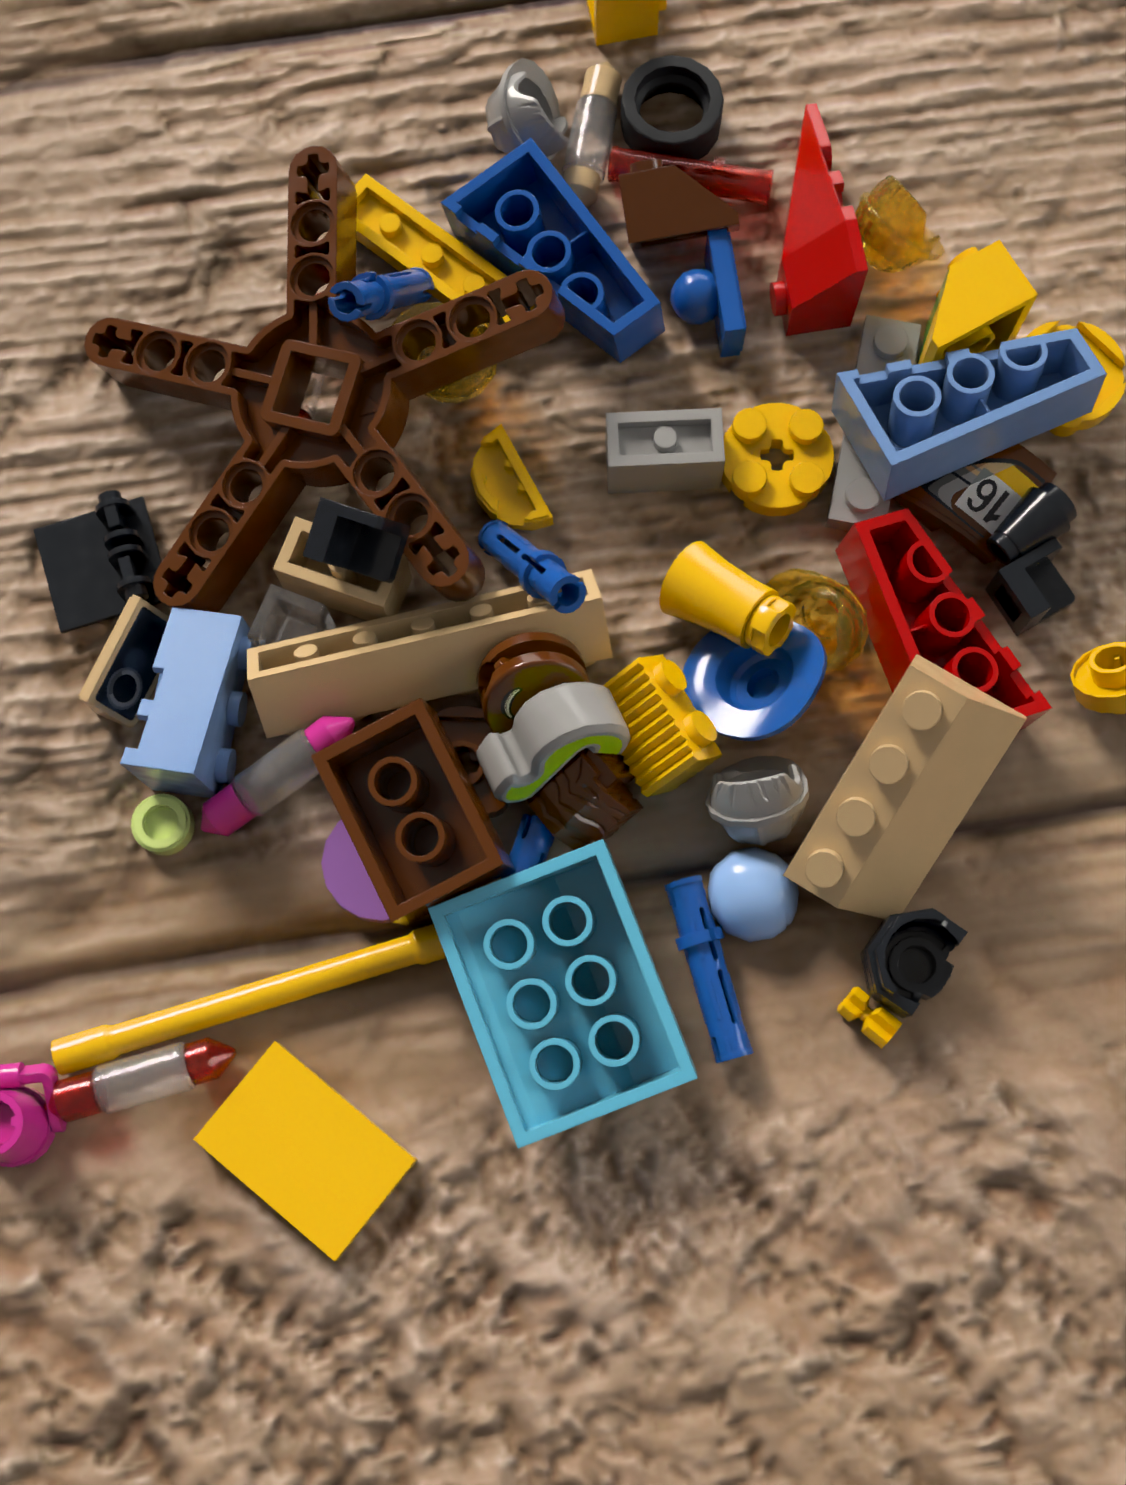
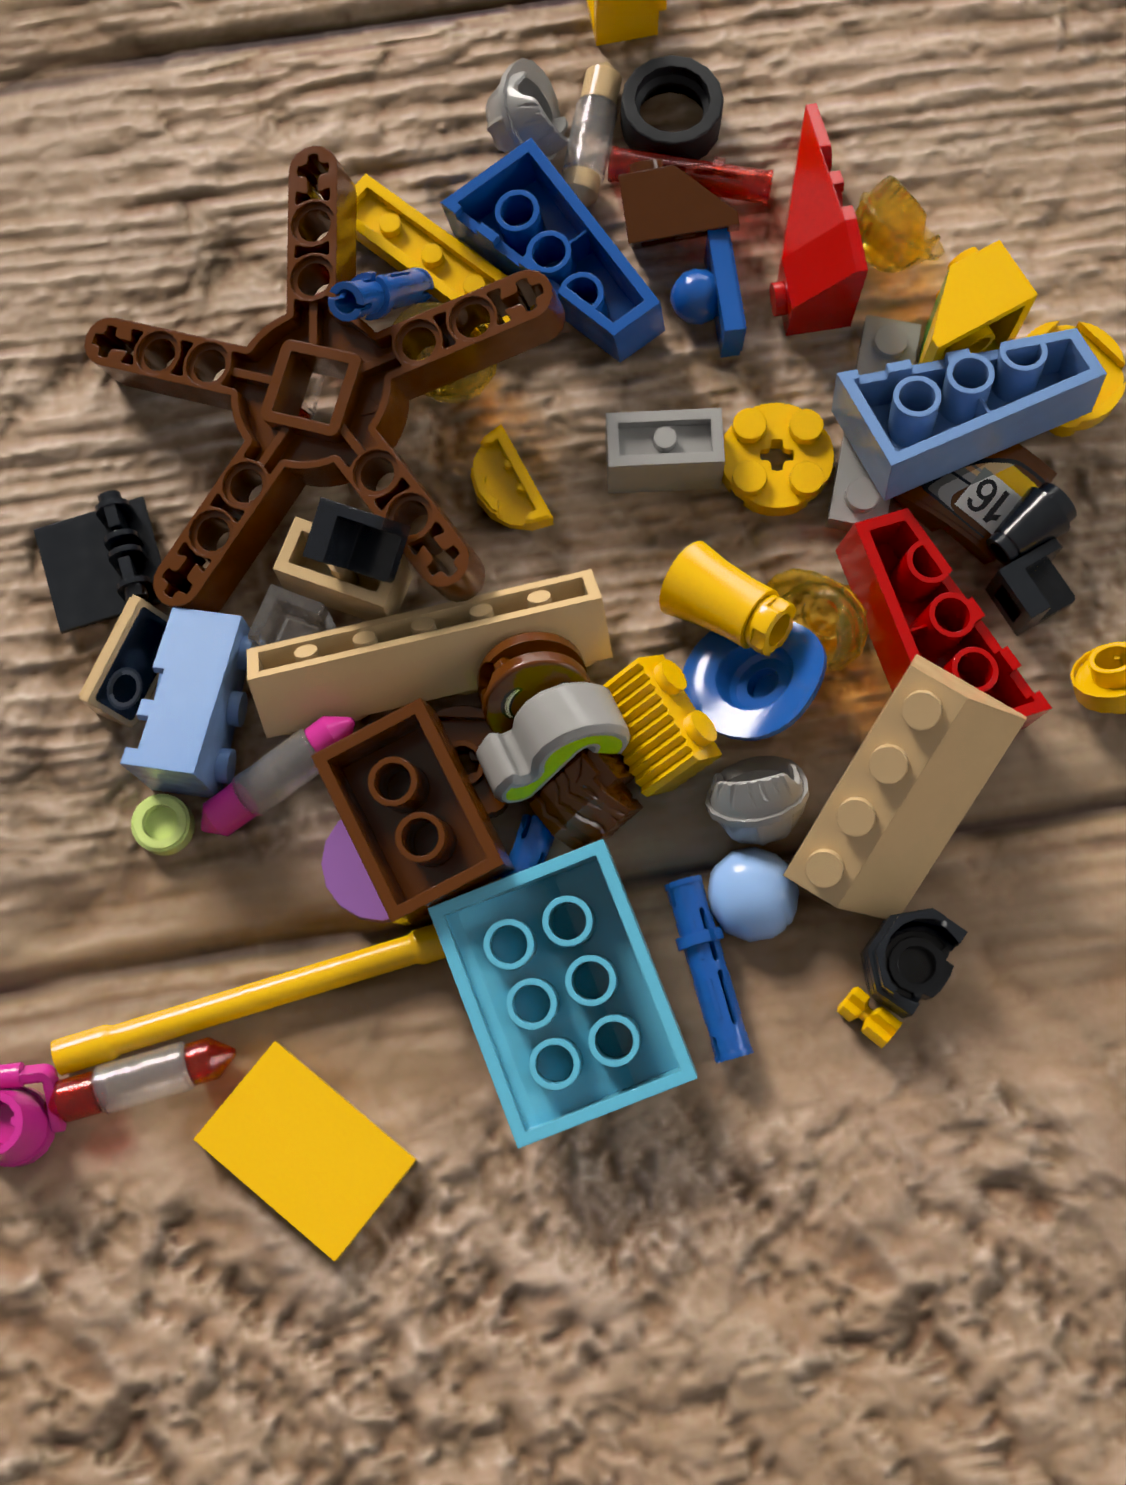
(538, 571): blue pin -> none

